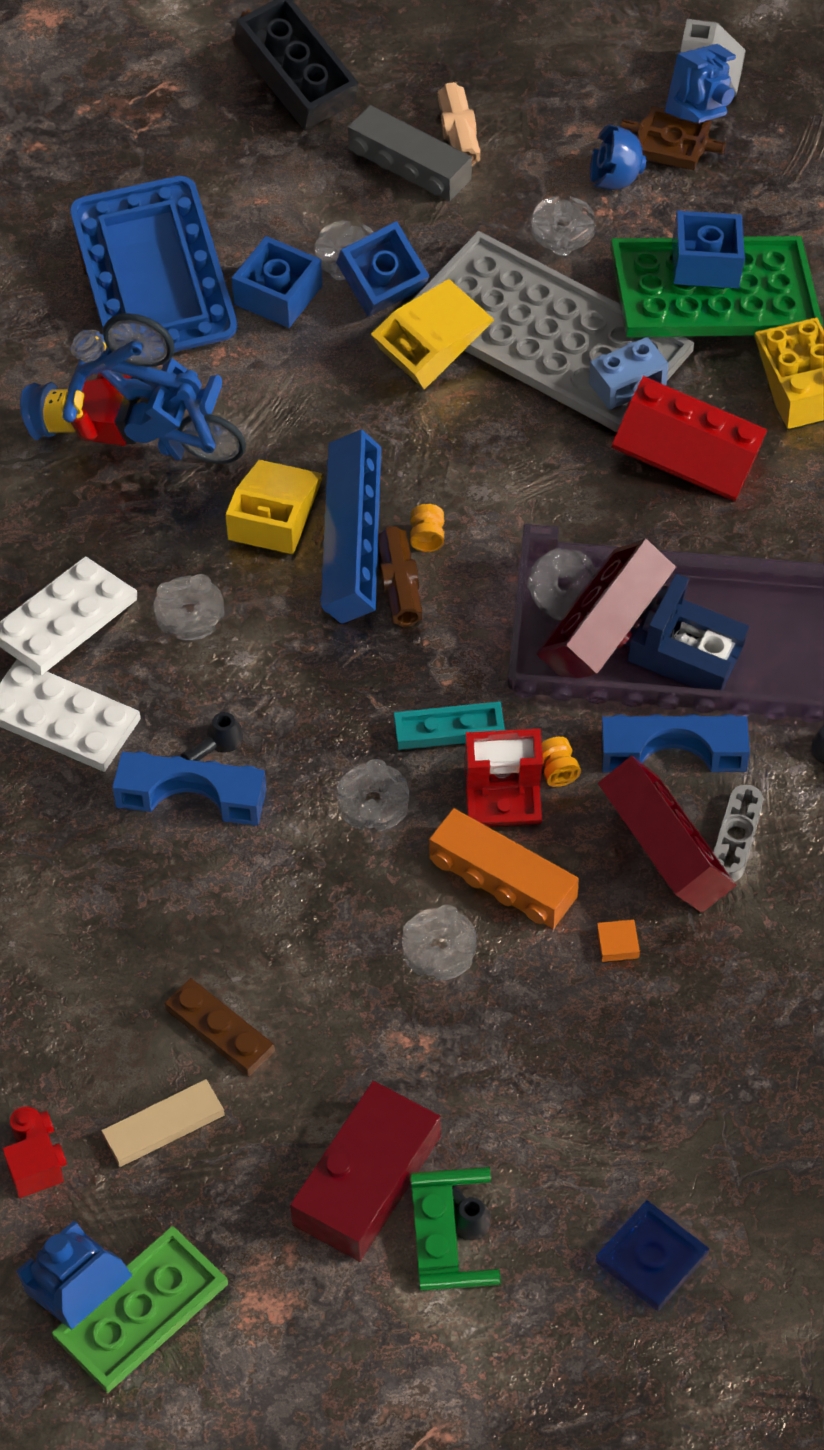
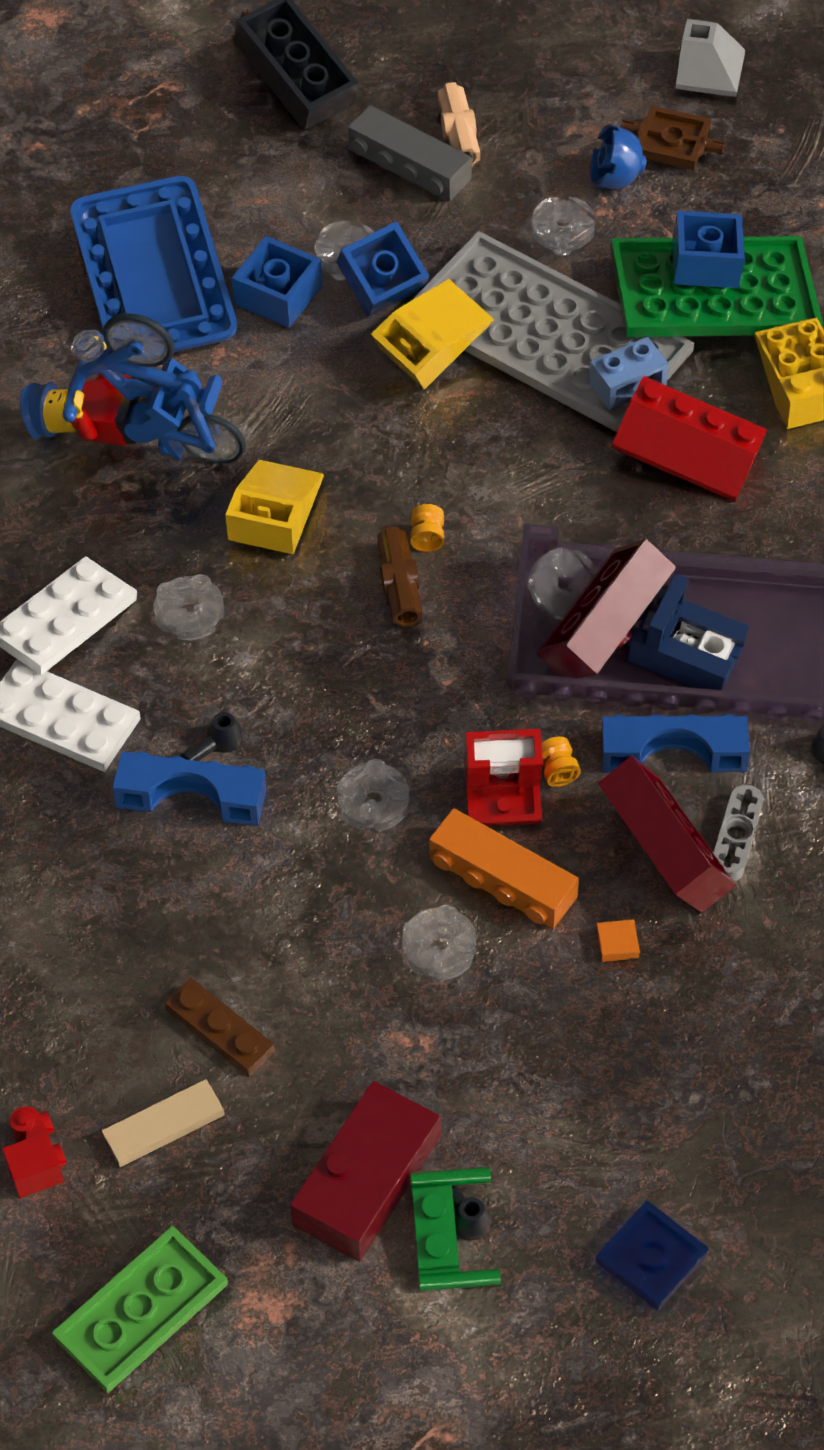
(72, 1275): blue brick -> none
(351, 527): blue brick -> none
(445, 724): teal plate -> none
(701, 84): blue brick -> none

